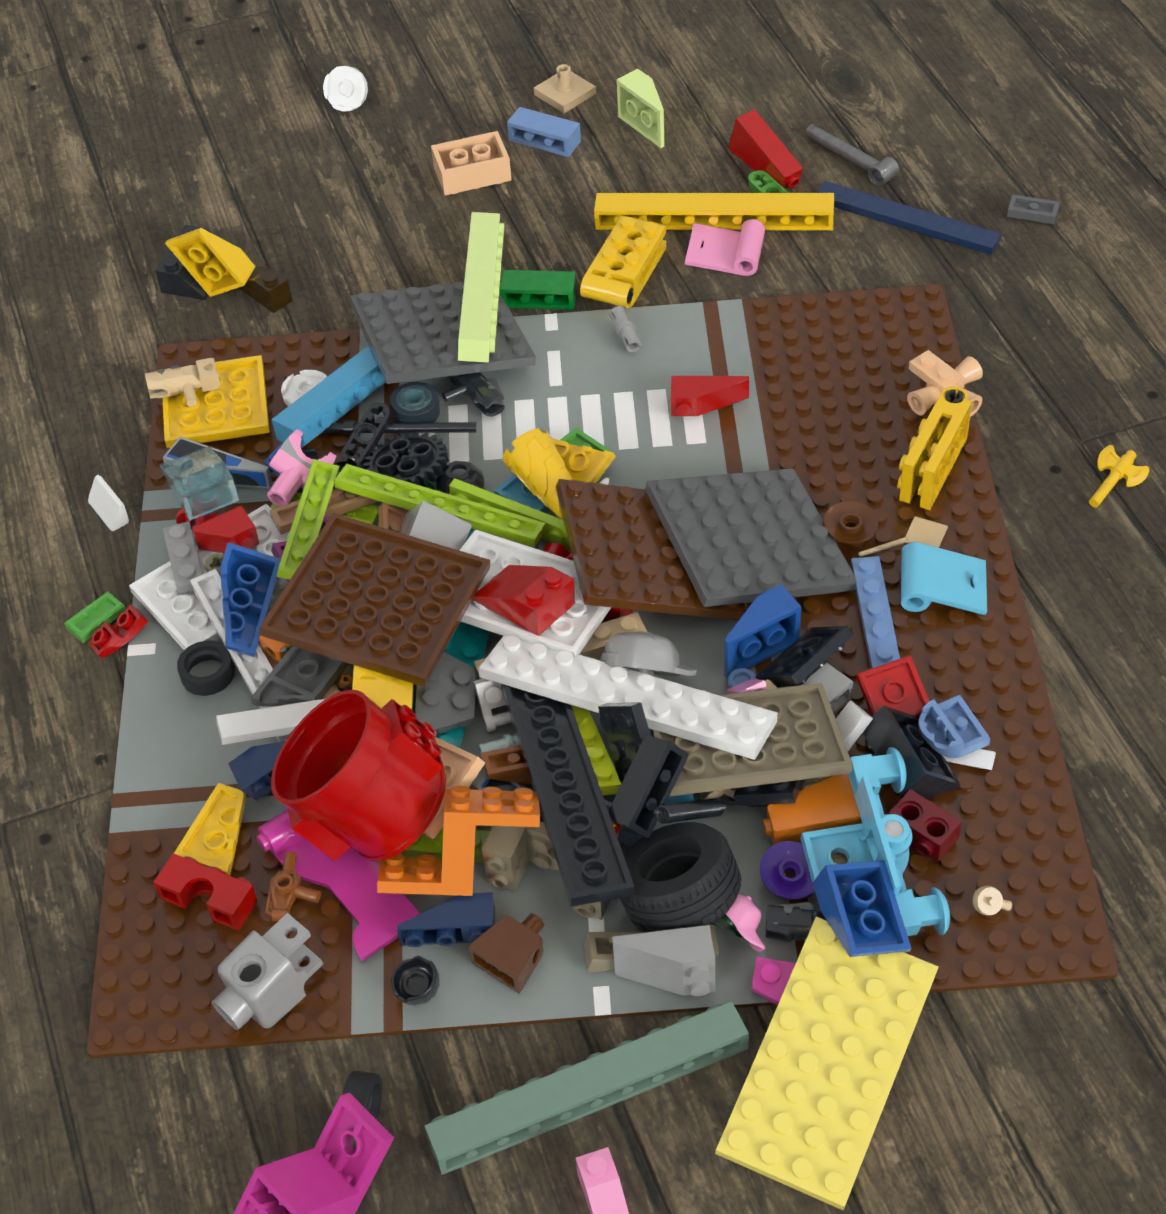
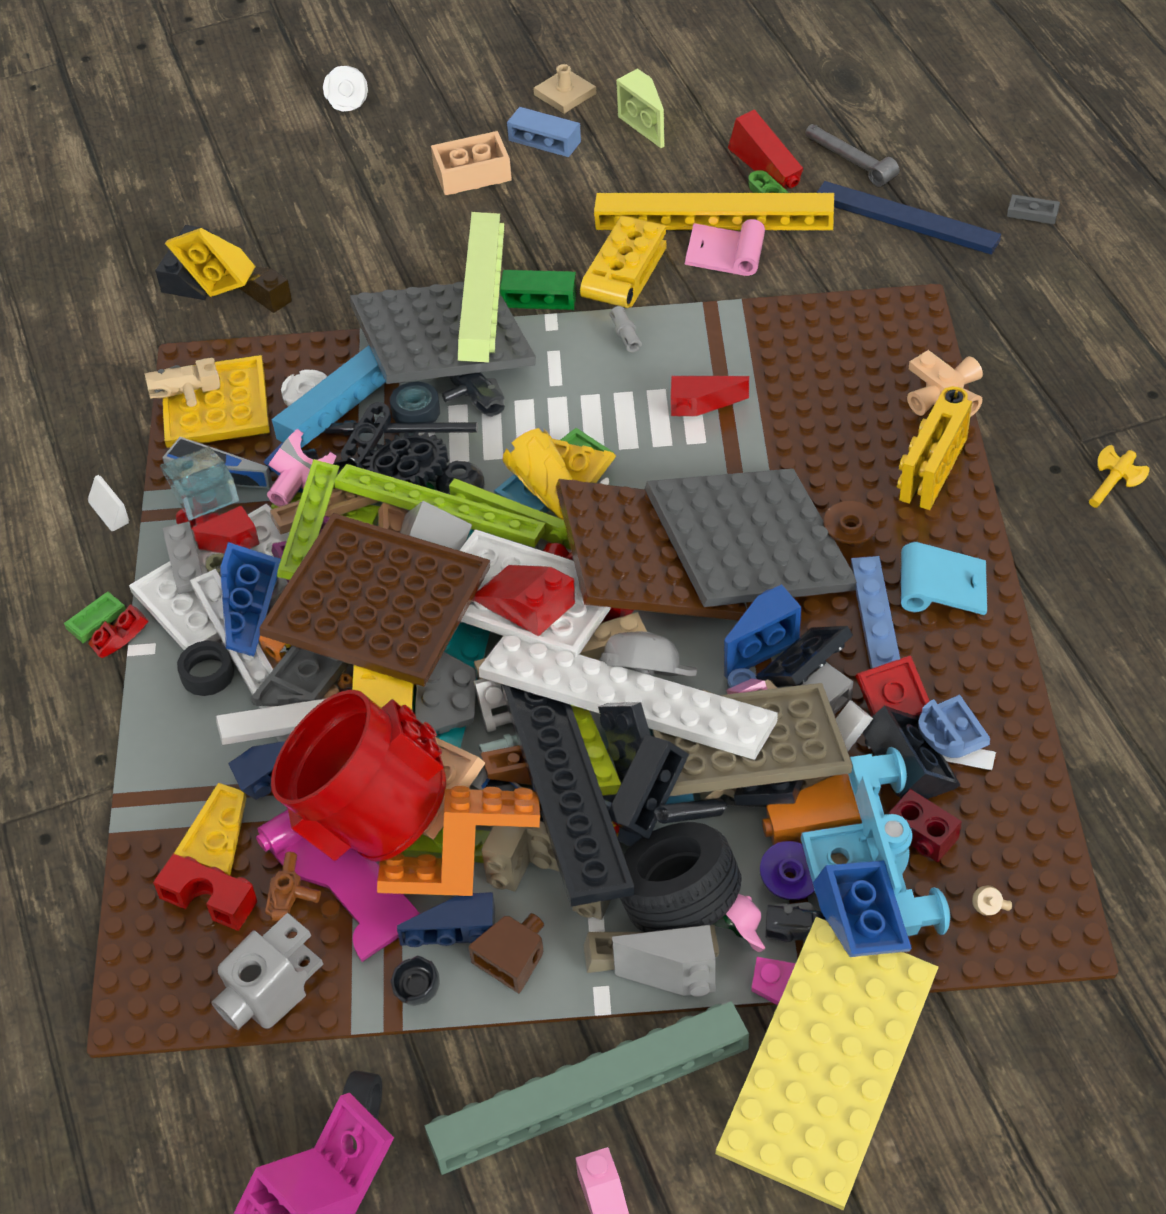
(920, 531): tan piece -> none

